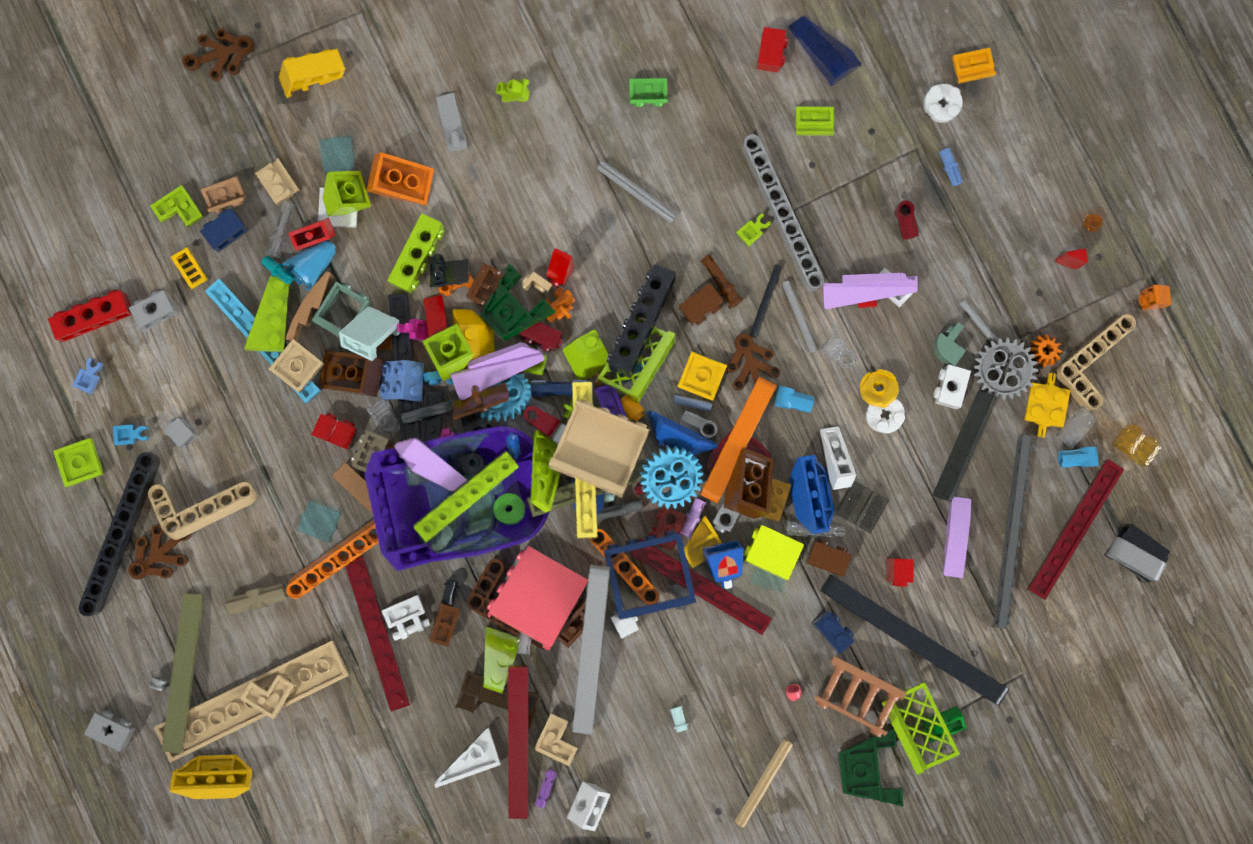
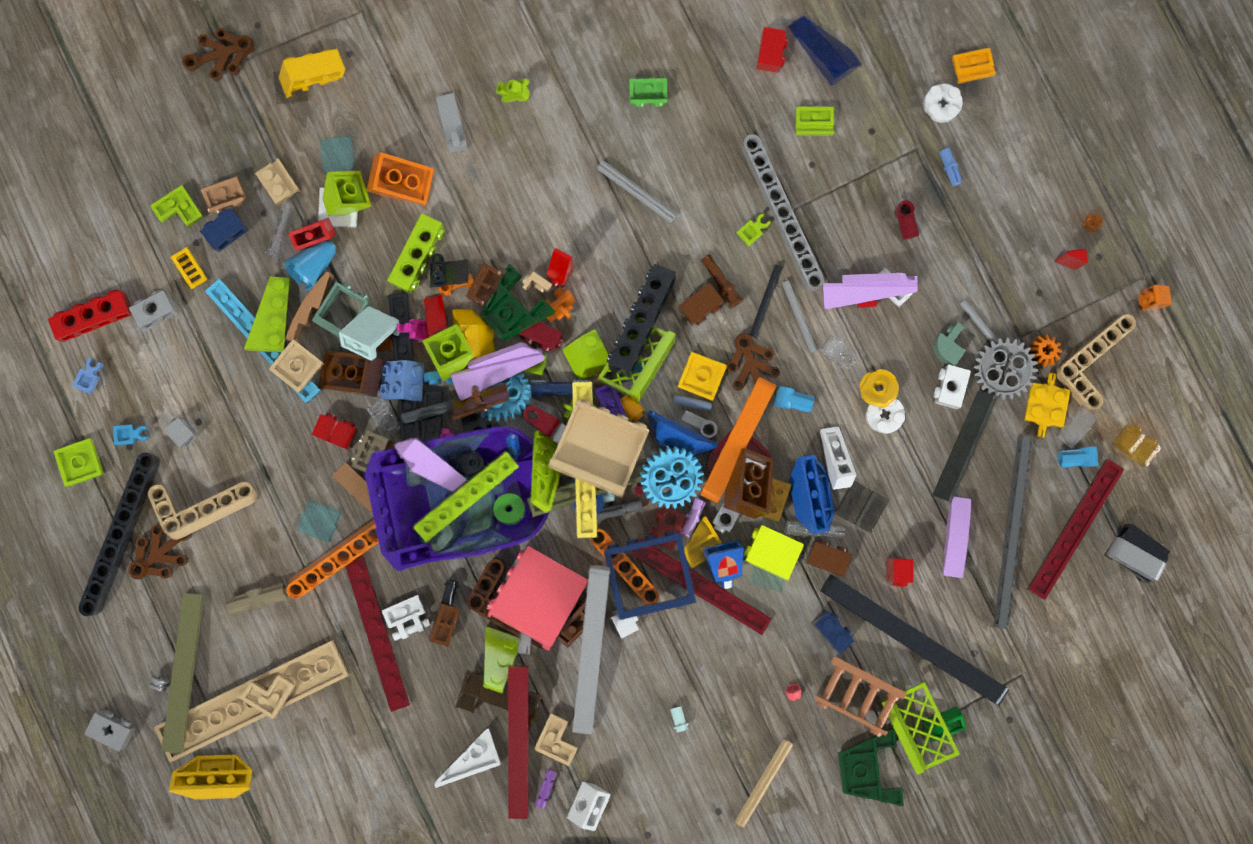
(277, 270): teal axle -> none

